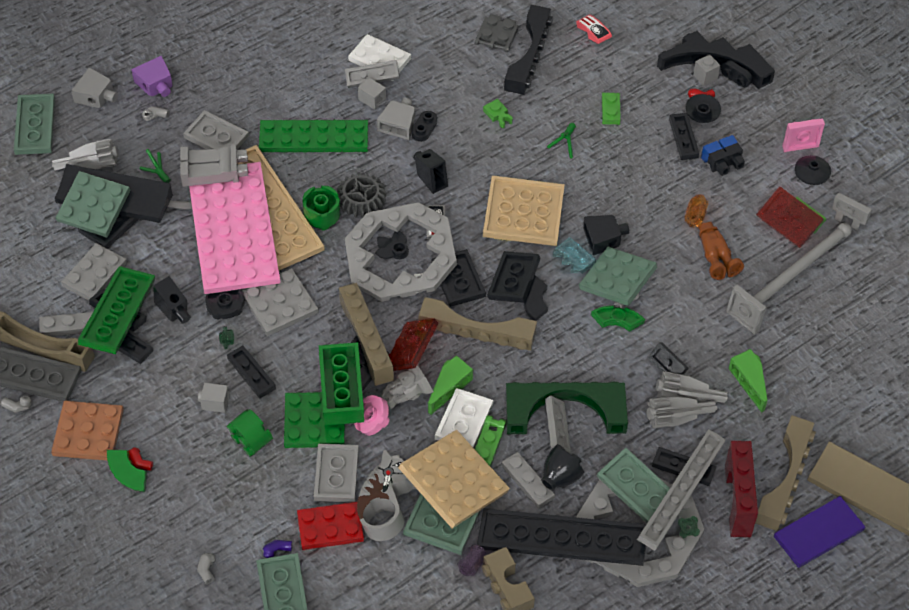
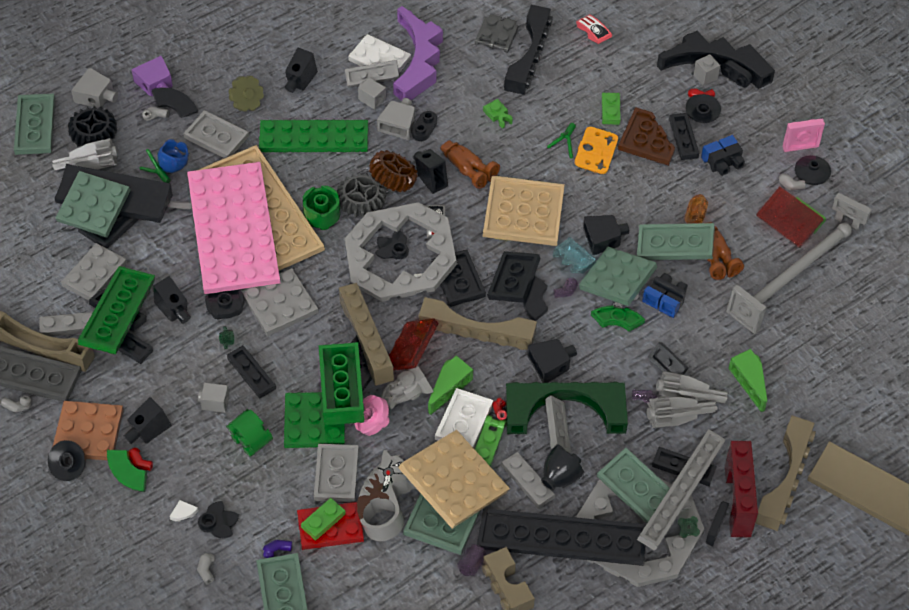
(59, 464): none -> black dish
(92, 126): none -> black gear
(147, 422): none -> black torso
(170, 158): none -> blue hair
(174, 99): none -> black tile
(183, 511): none -> white tile
(212, 165): light grey hips -> none
(220, 519): none -> black plate
(246, 93): none -> olive plant
(300, 70): none -> black torso
(323, 519): none -> bright green plate
(393, 171): none -> reddish brown gear
(420, 73): none -> medium lavender arch
(467, 161): none -> dark orange piece
(497, 407): none -> red arm
(550, 358): none -> black torso
(568, 289): none -> clear purple arm
(600, 151): none -> light orange axle
(643, 395): none -> clear purple arm
(646, 138): none -> reddish brown plate
(665, 295): none -> hips
(676, 241): none -> sand green plate
(717, 523): none -> black tile
(790, 184): none -> light grey arm
(819, 531): dark purple tile -> none

